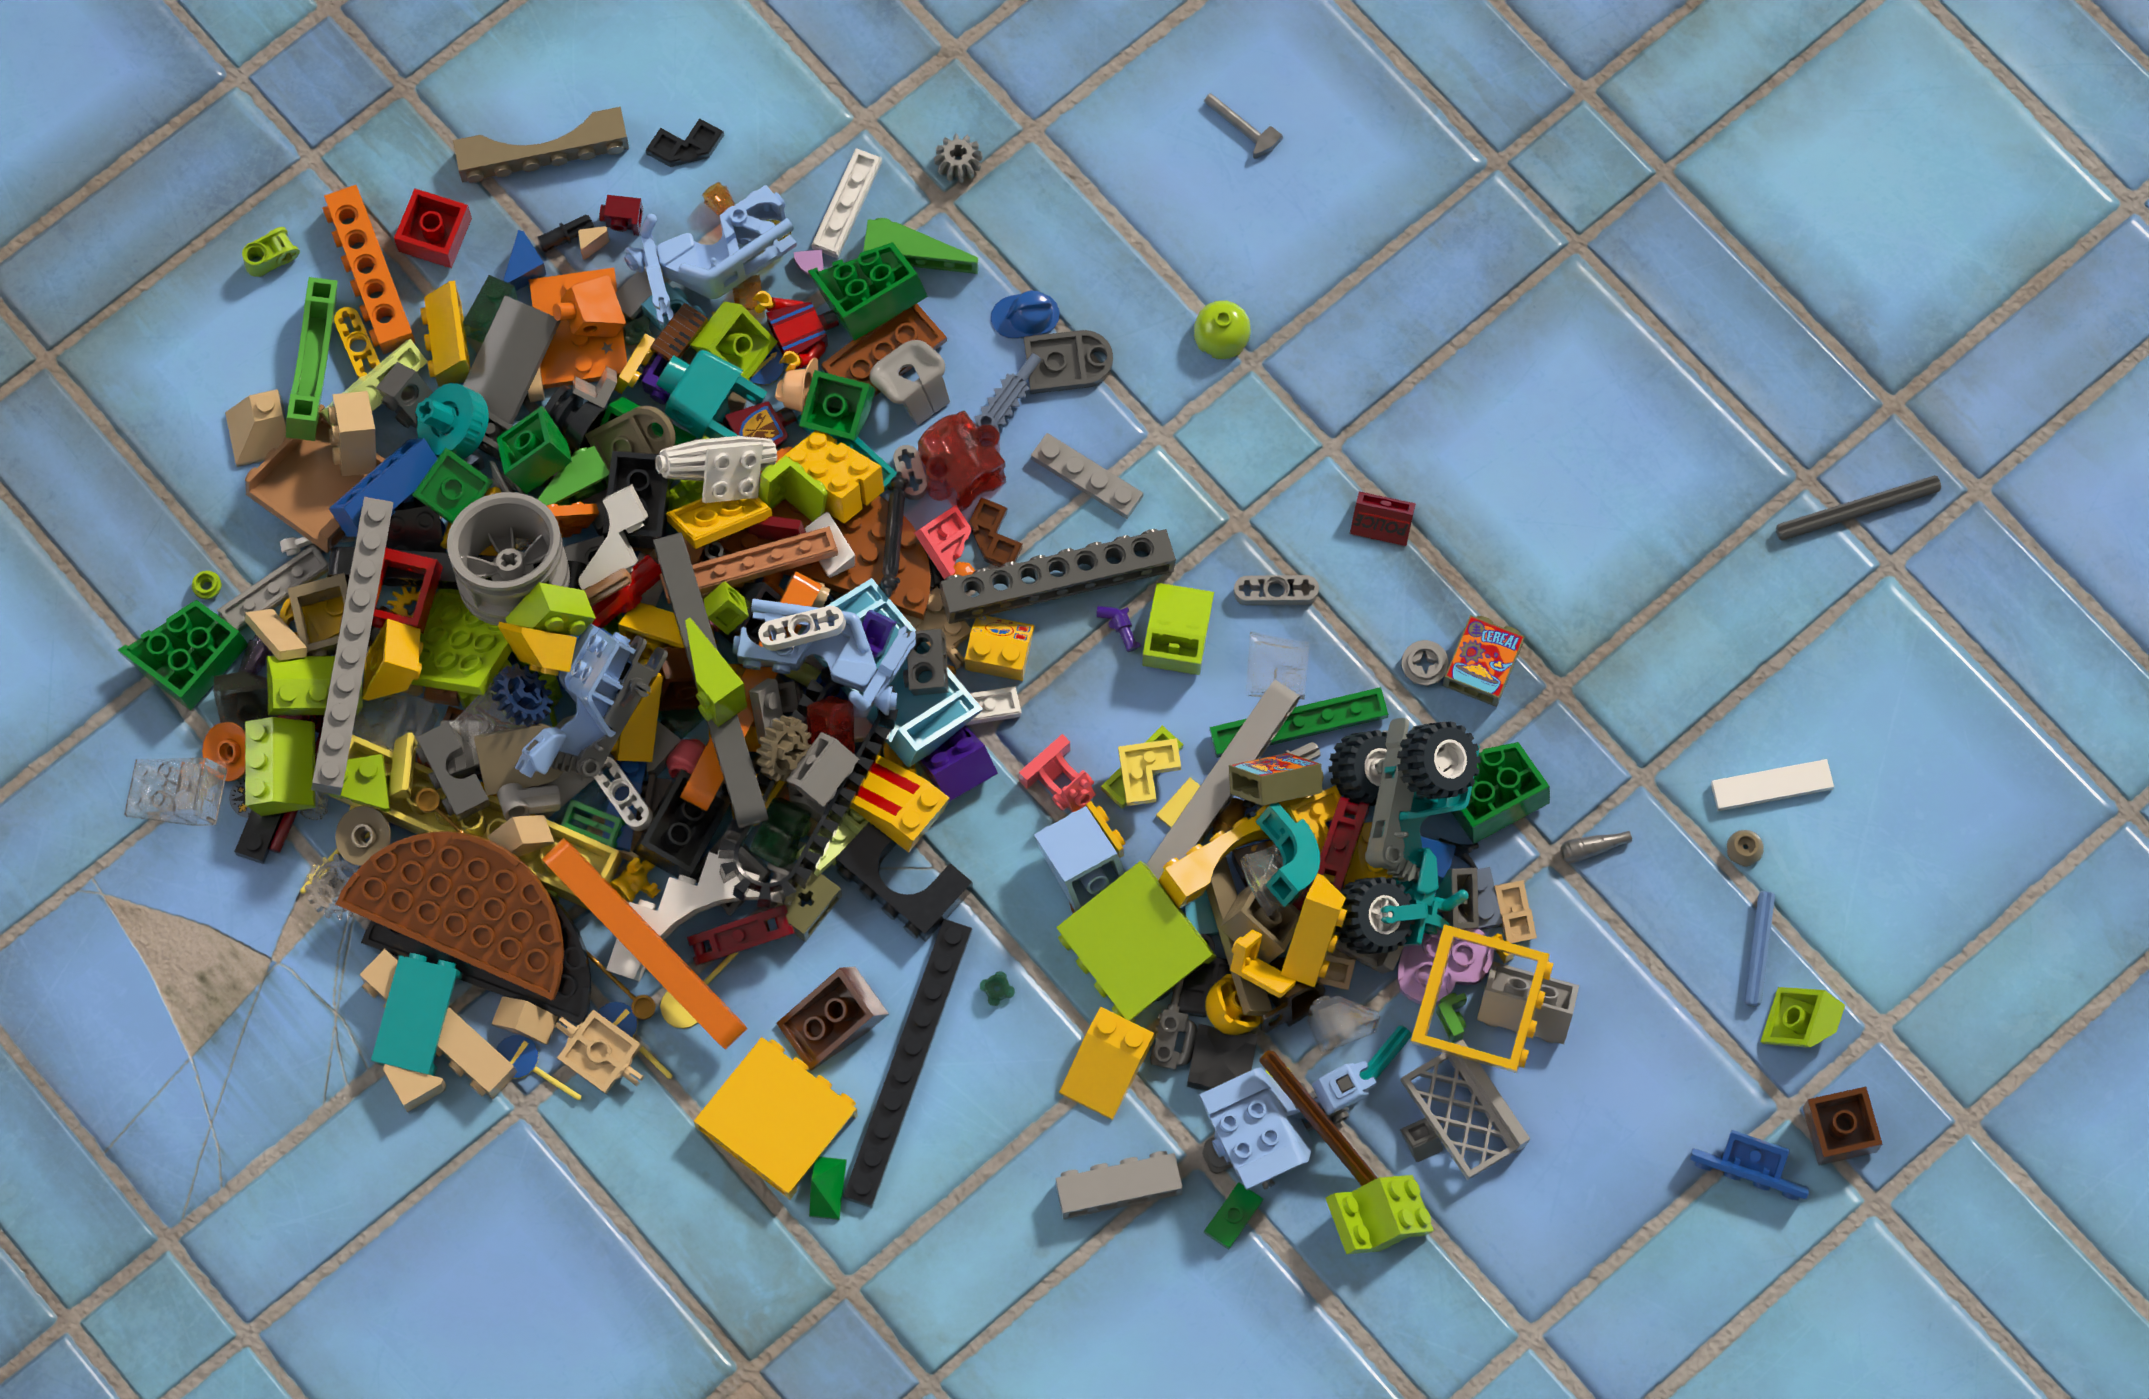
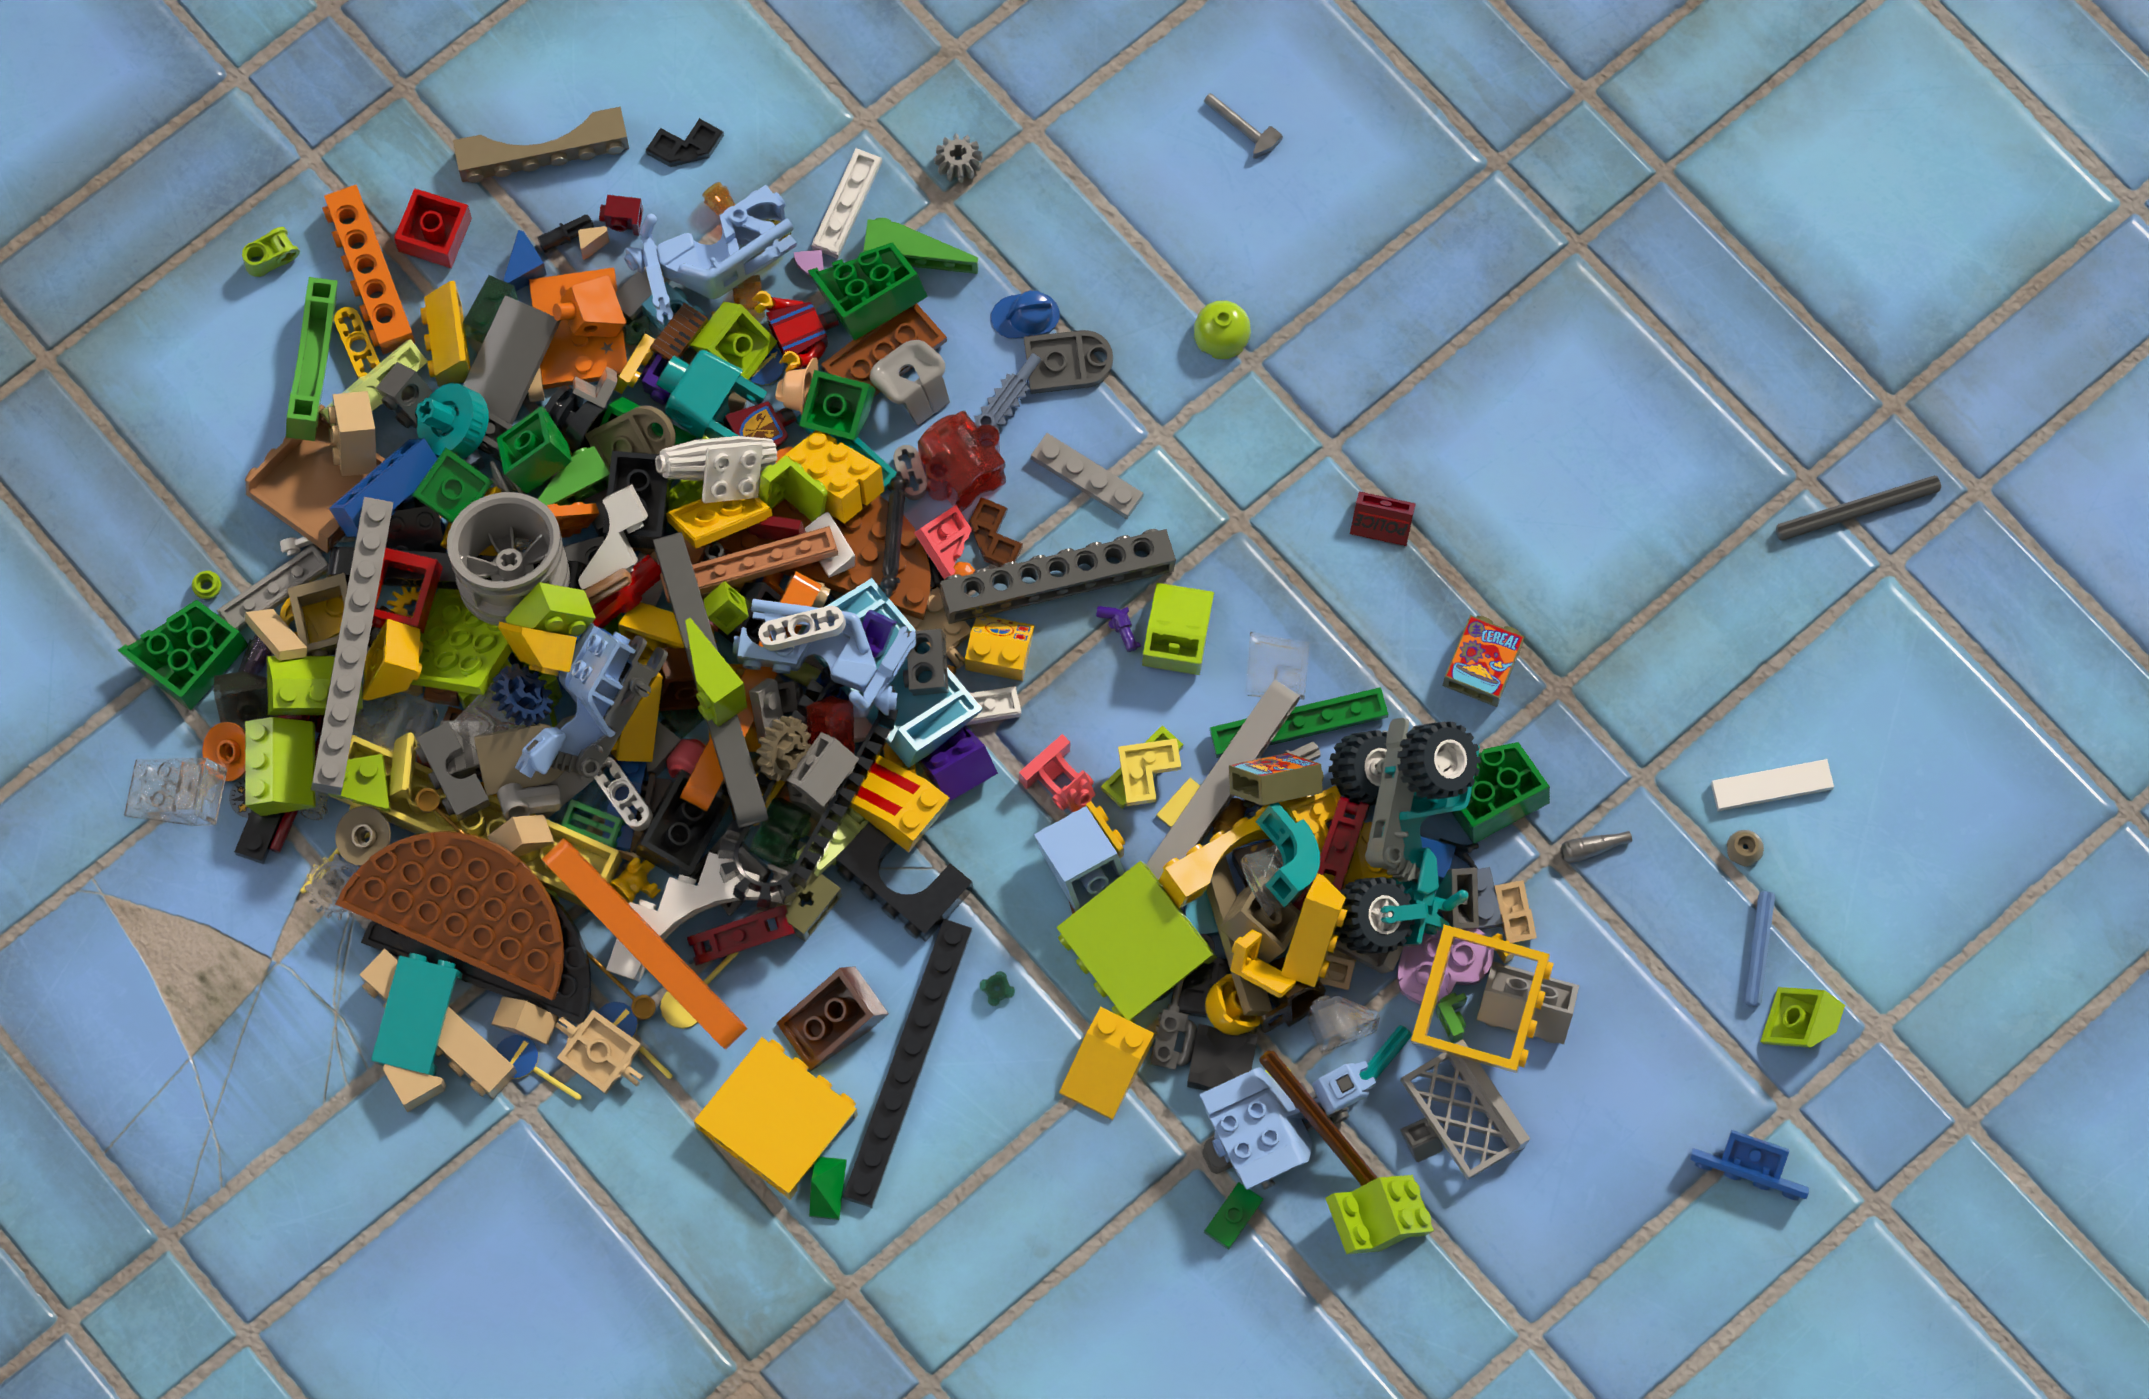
(256, 426): tan slope -> none
(1118, 1185): light grey brick -> none
(1284, 580): light grey beam -> none
(1434, 654): light grey gear -> none
(1842, 1125): reddish brown brick -> none

